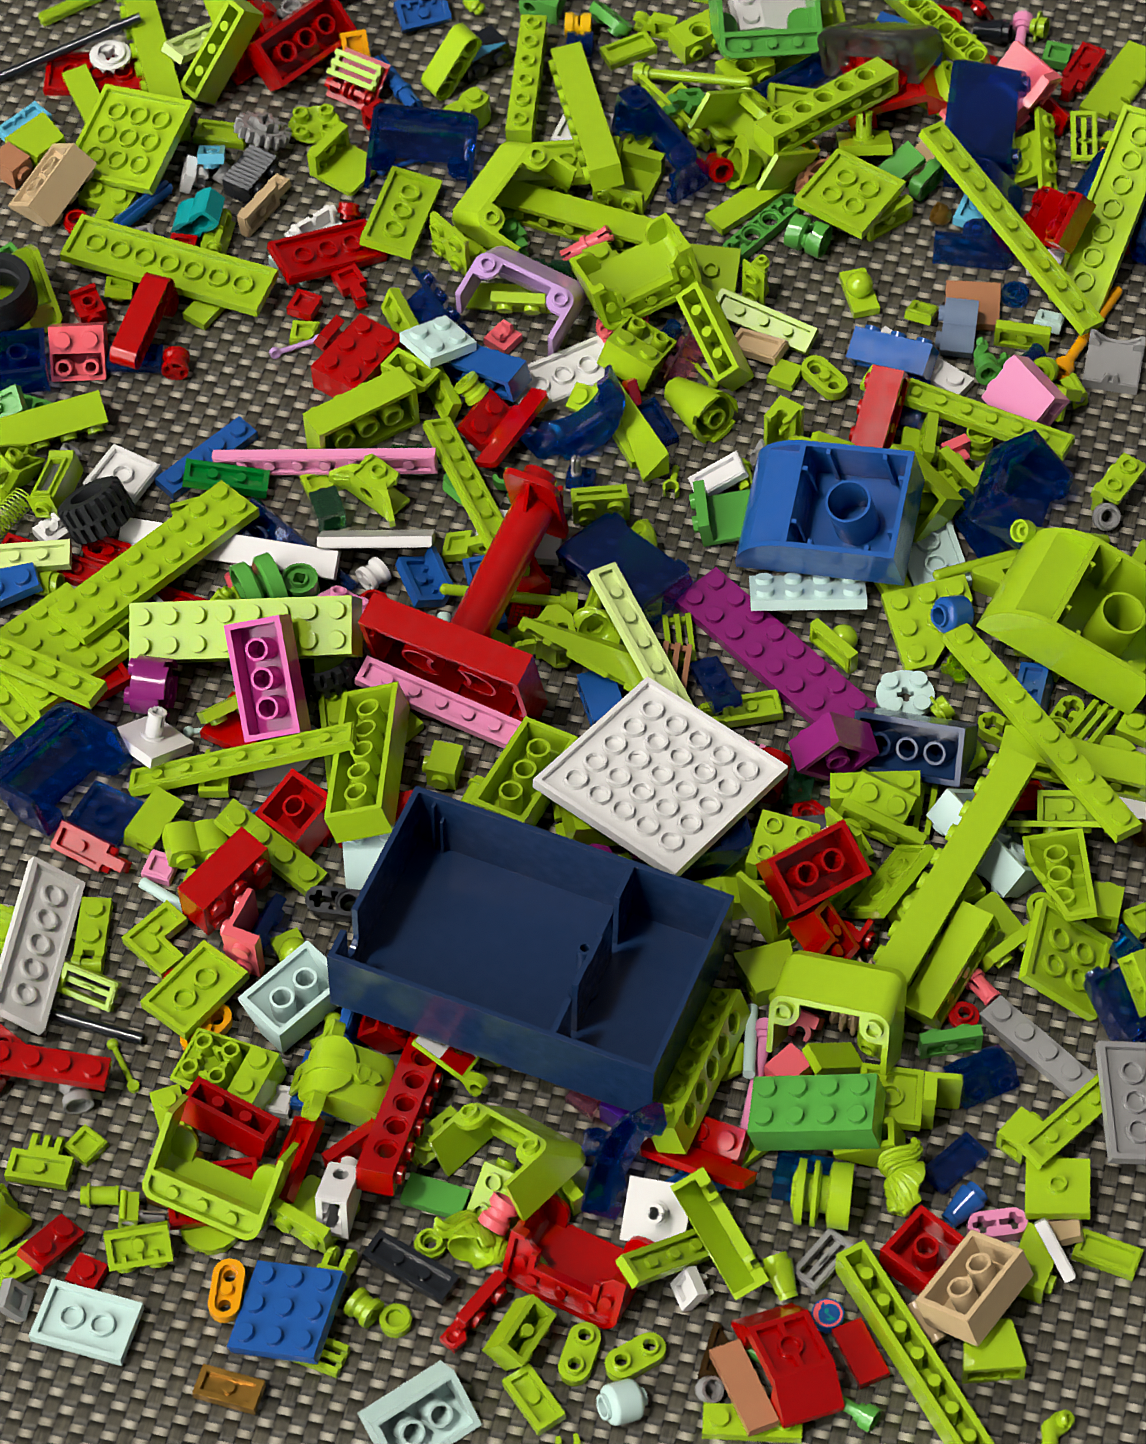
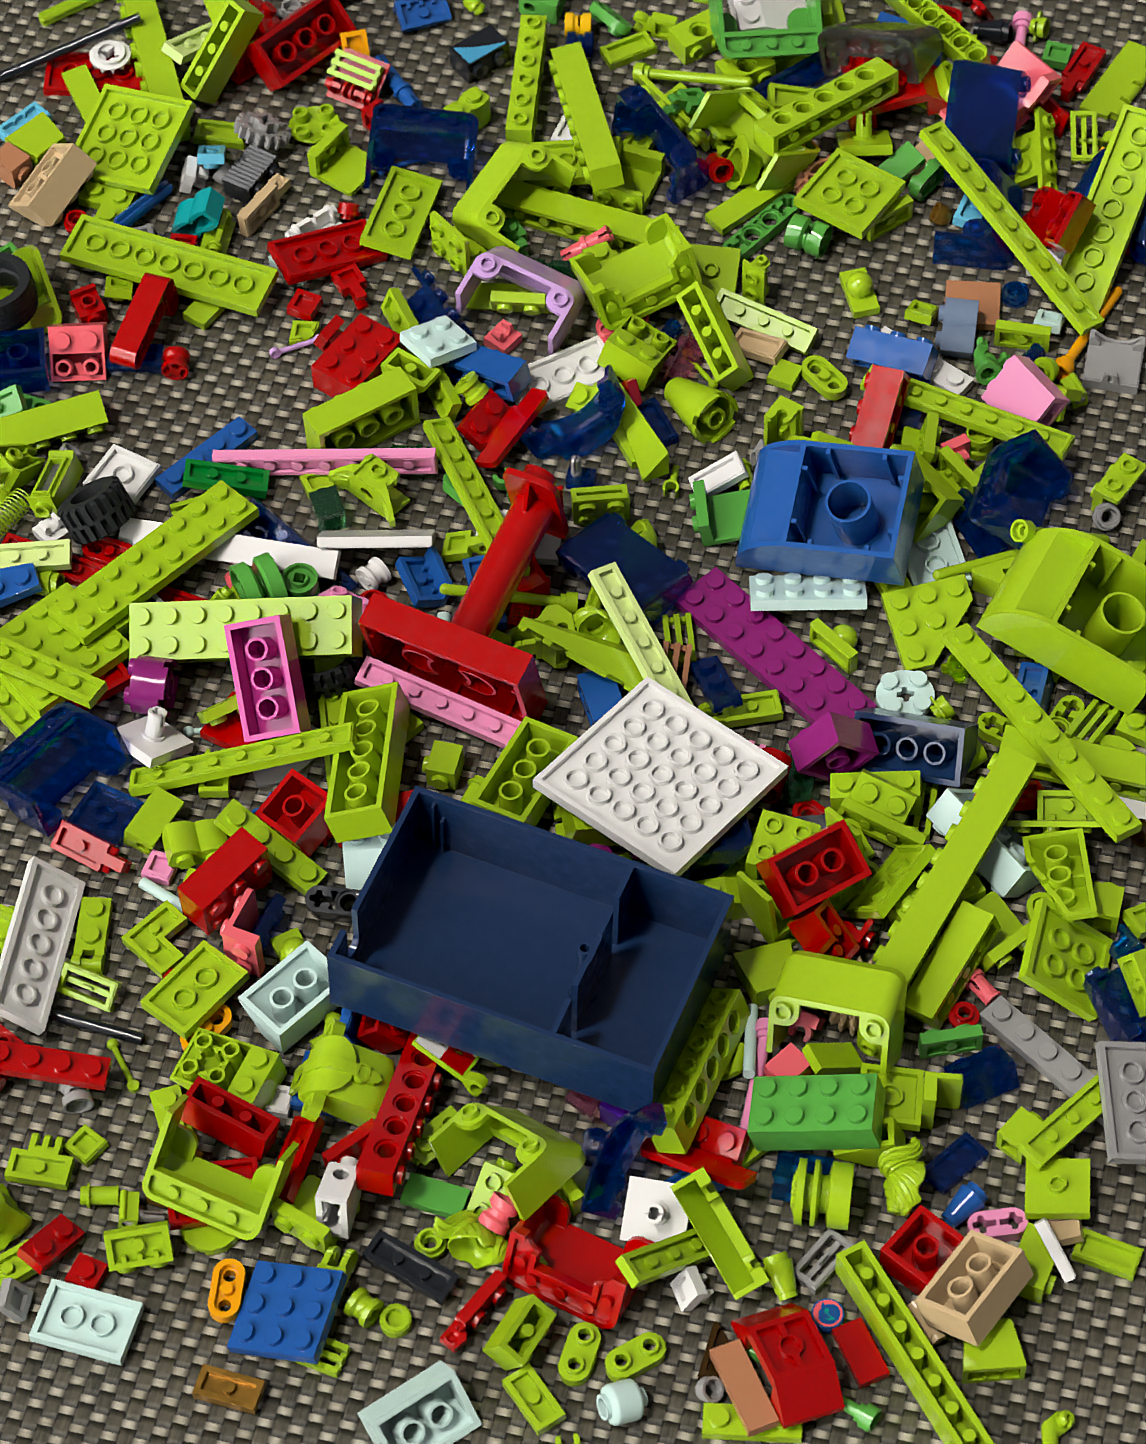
(451, 61): lime beam -> none
(952, 612): blue head -> none

